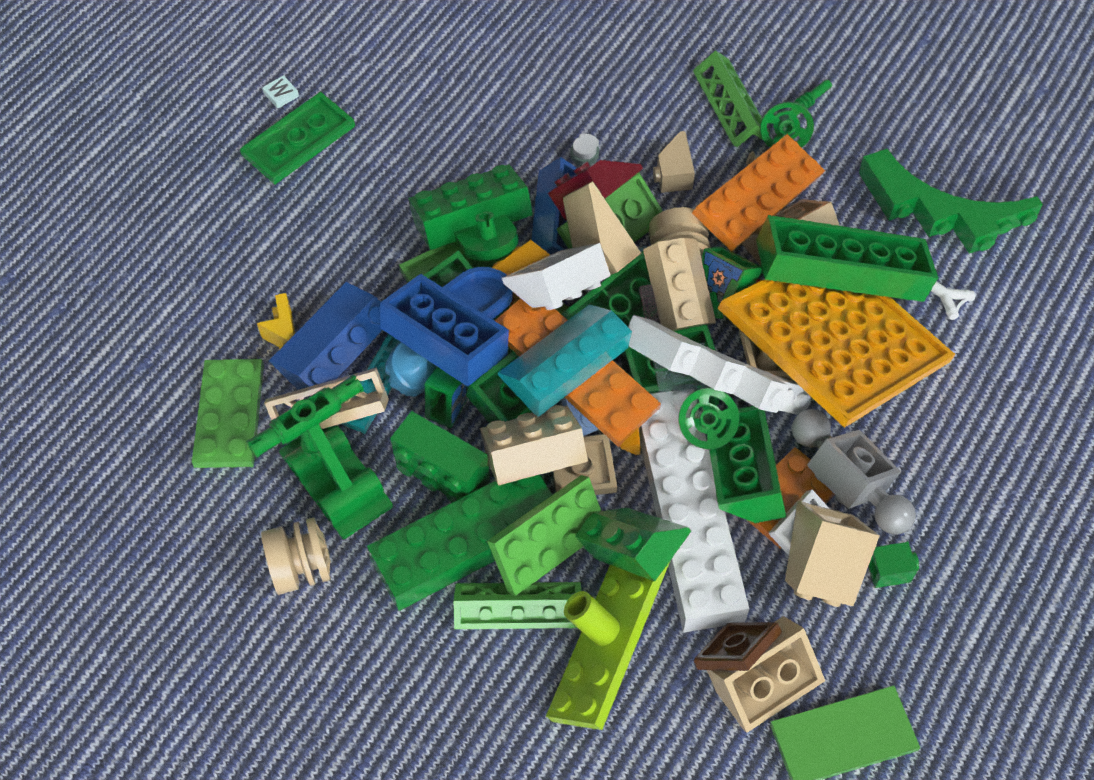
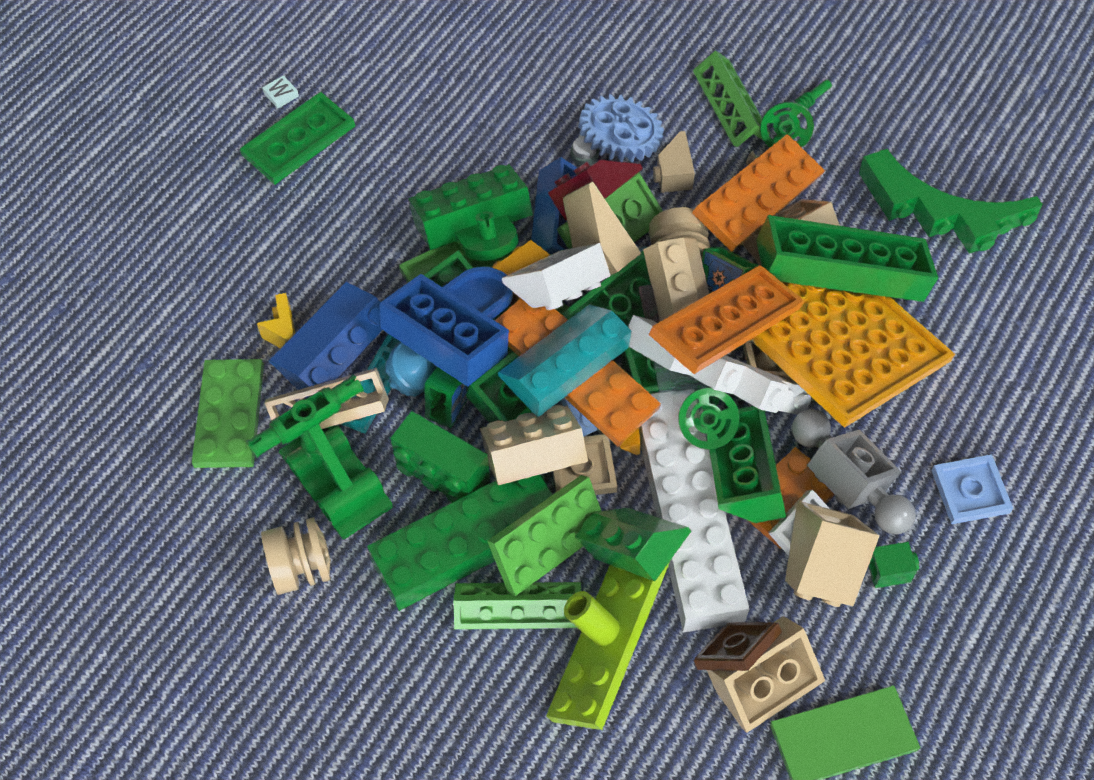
(620, 128): none -> light blue gear
(725, 319): none -> orange plate
(947, 296): white piece -> none
(971, 489): none -> light blue plate

